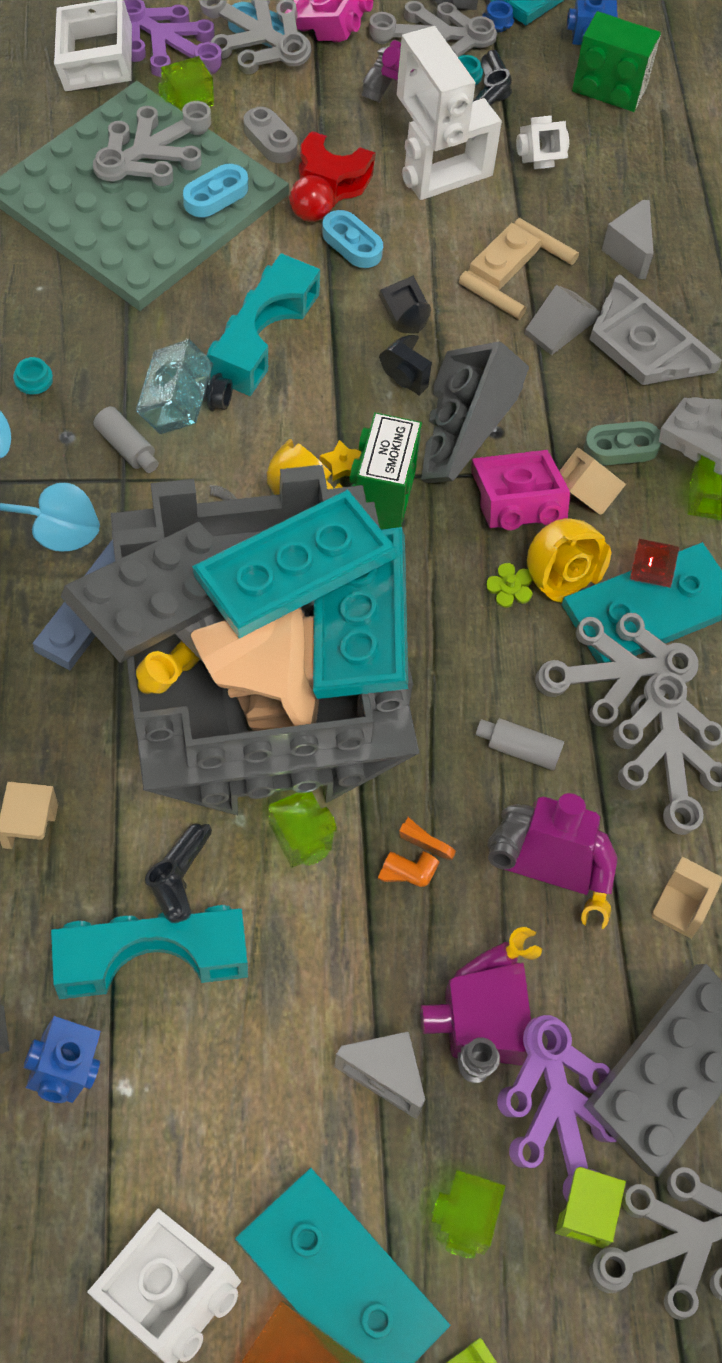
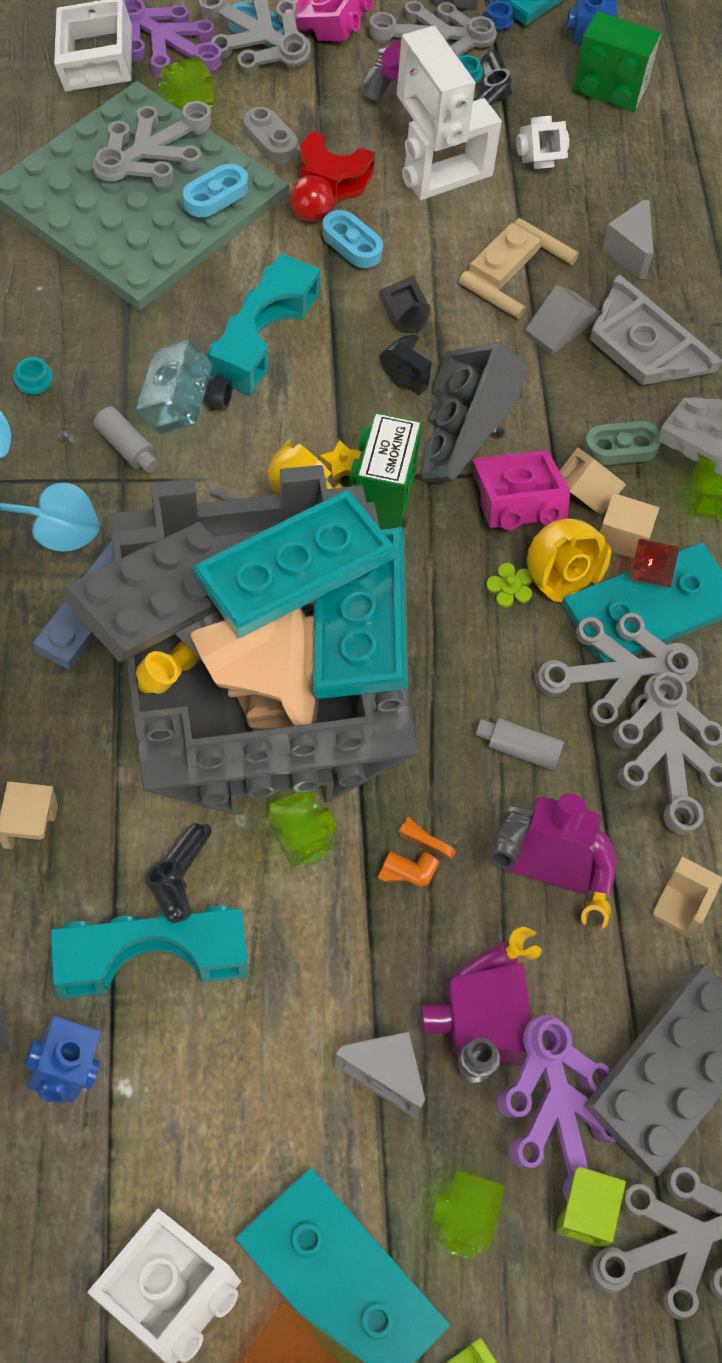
(626, 523): none -> tan panel

